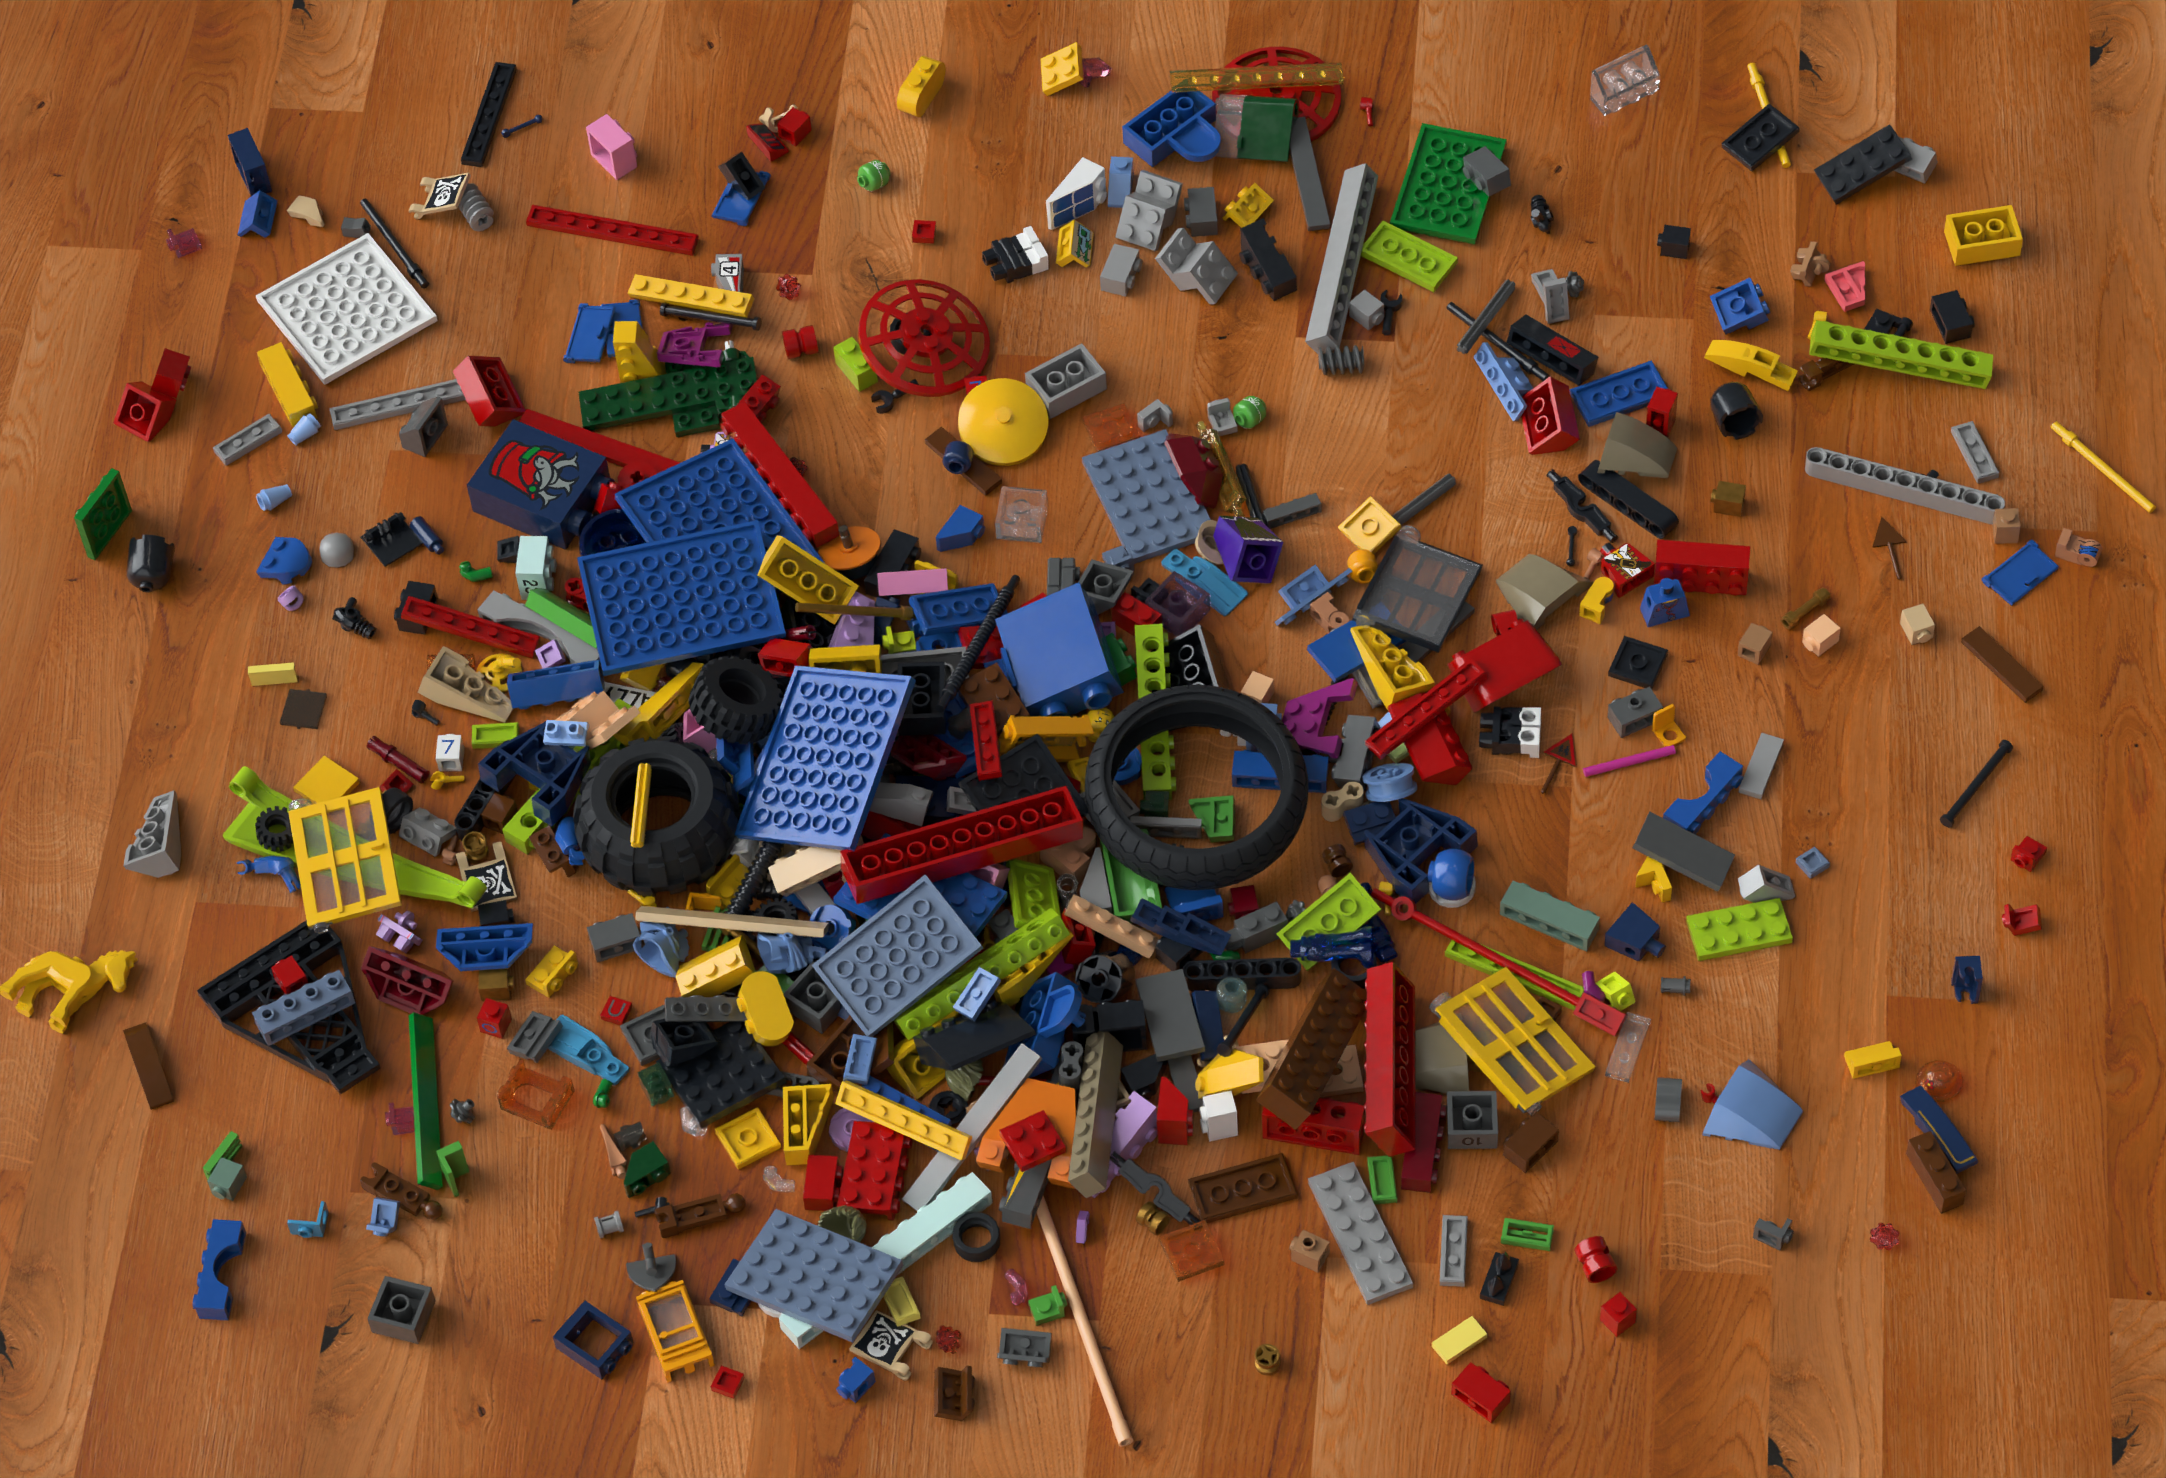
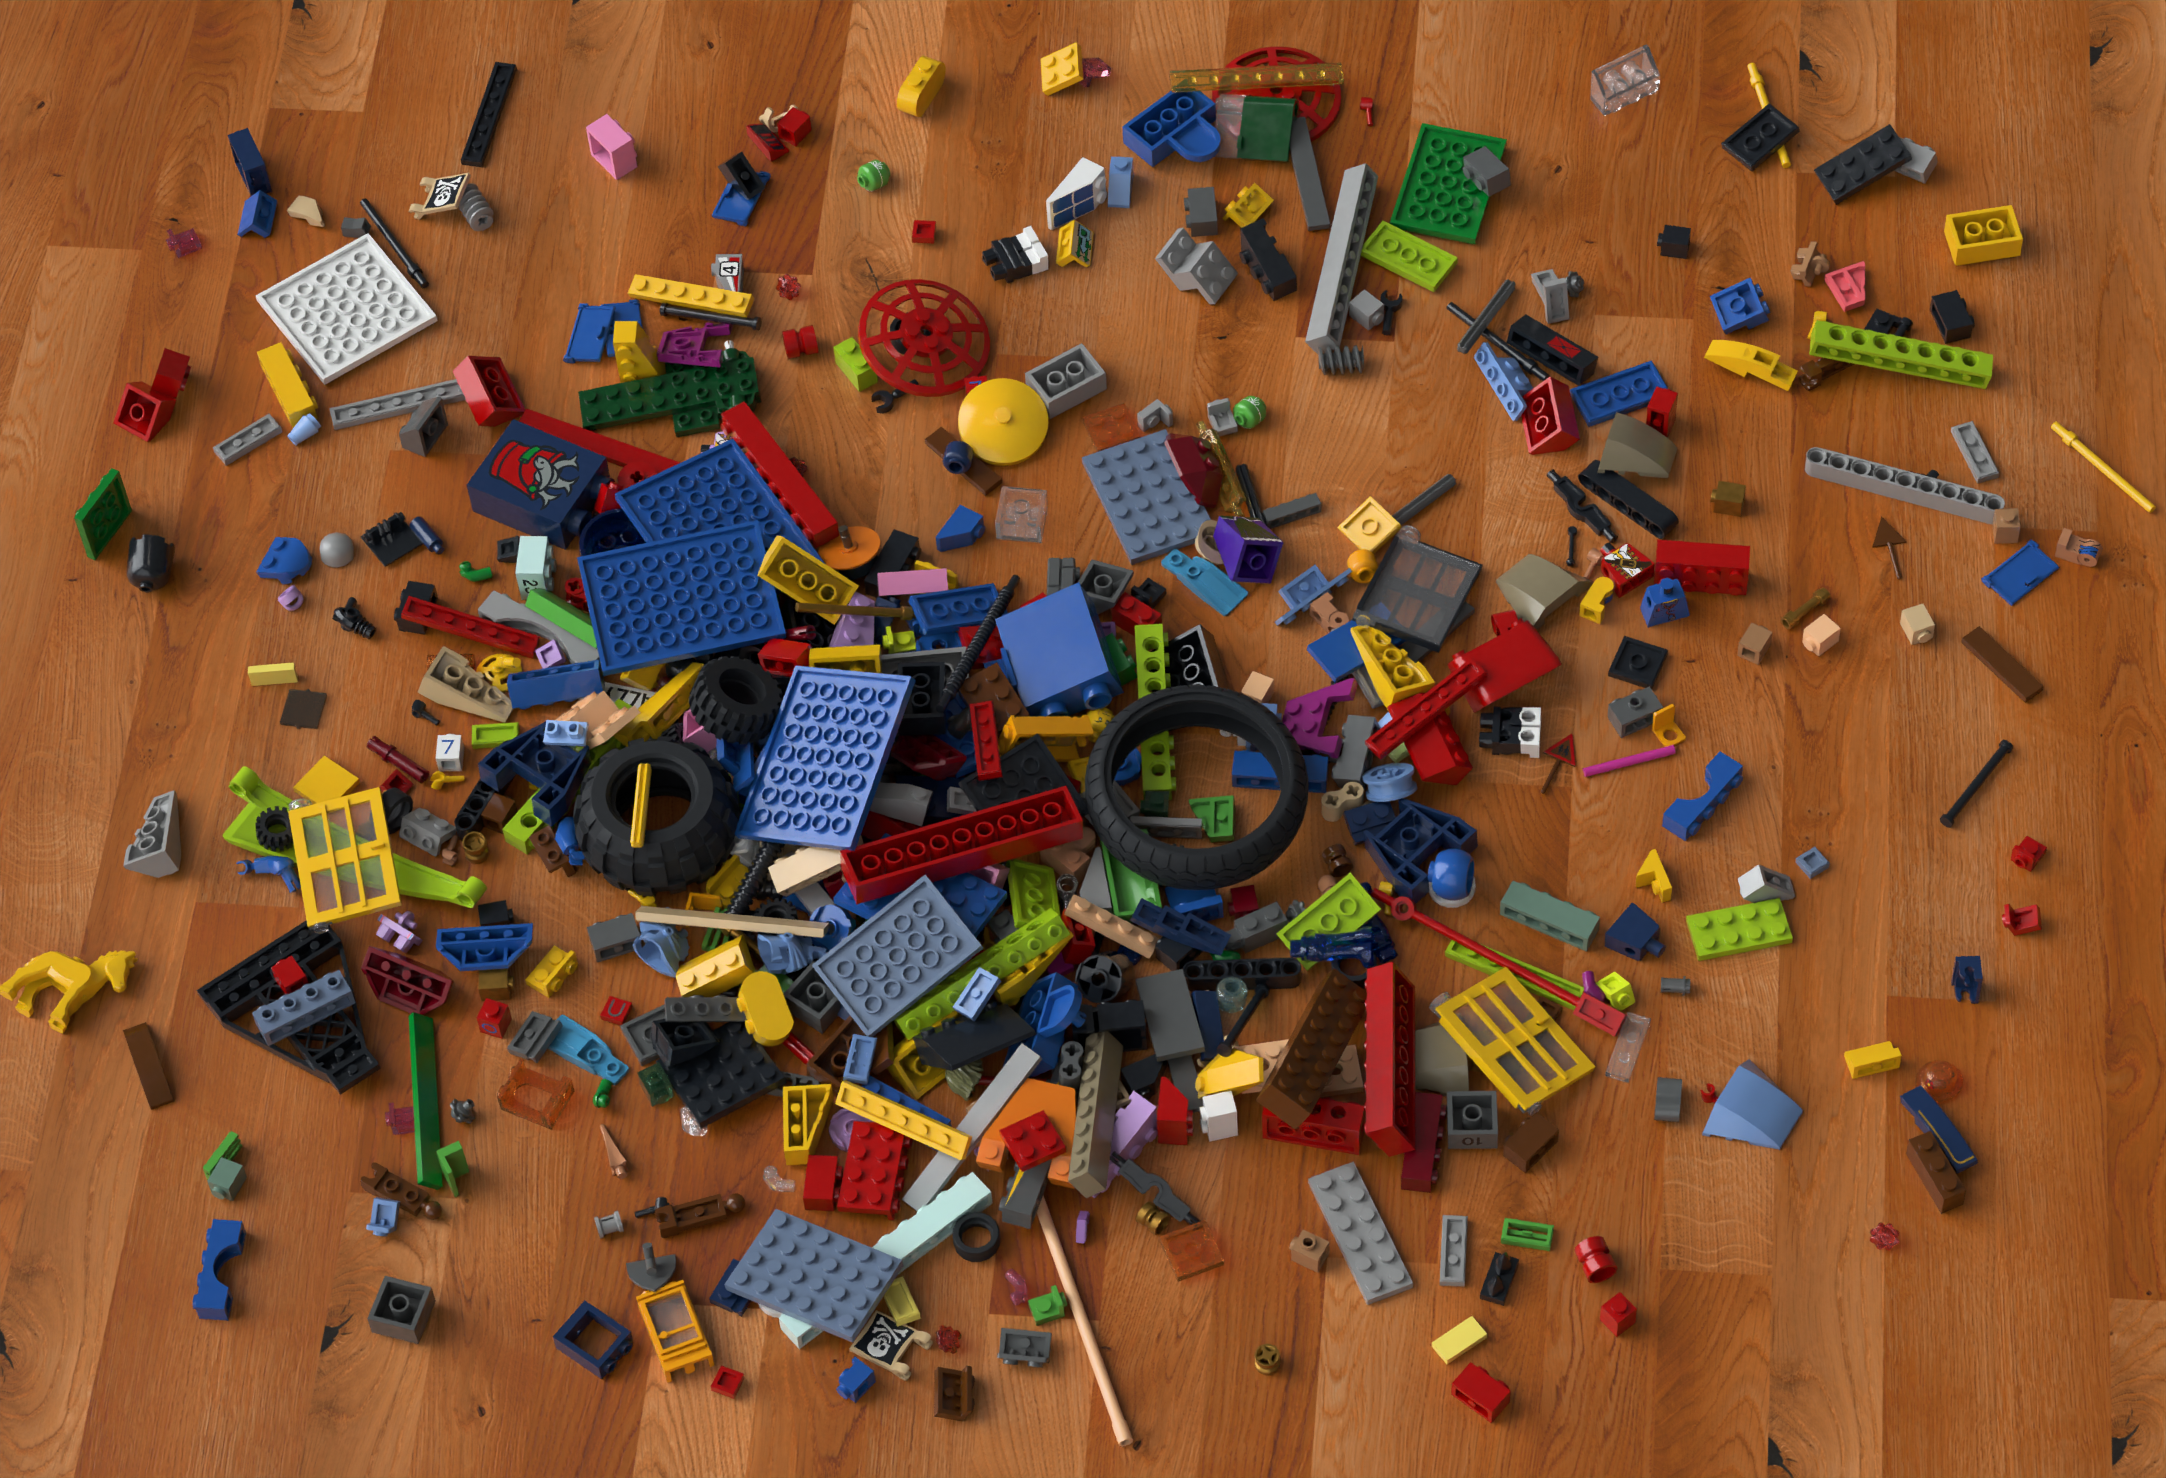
(273, 496): light blue cone -> none
(308, 1228): dark azure bracket -> none
(493, 874): flag -> none
(506, 132): dark blue hinge -> none
(612, 230): red tile -> none
(630, 1136): clear smoke piece -> none
(644, 1169): dark green slope -> none
(747, 1138): yellow tile -> none
(762, 397): red bracket -> none
(845, 1222): olive hair -> none
(946, 1098): black gear -> none
(1119, 557): sand blue bracket -> none
(1120, 270): light grey brick -> none
(1149, 210): light grey bracket -> none
(1179, 603): clear purple brick -> none
(1242, 1188): reddish brown tile -> none
(1382, 1179): bright green tile -> none
(1541, 214): black piece -> none
(1683, 851): dark grey tile -> none
(1735, 410): black cylinder -> none
(1761, 765): light grey tile -> none
(1771, 1234): dark grey bracket -> none

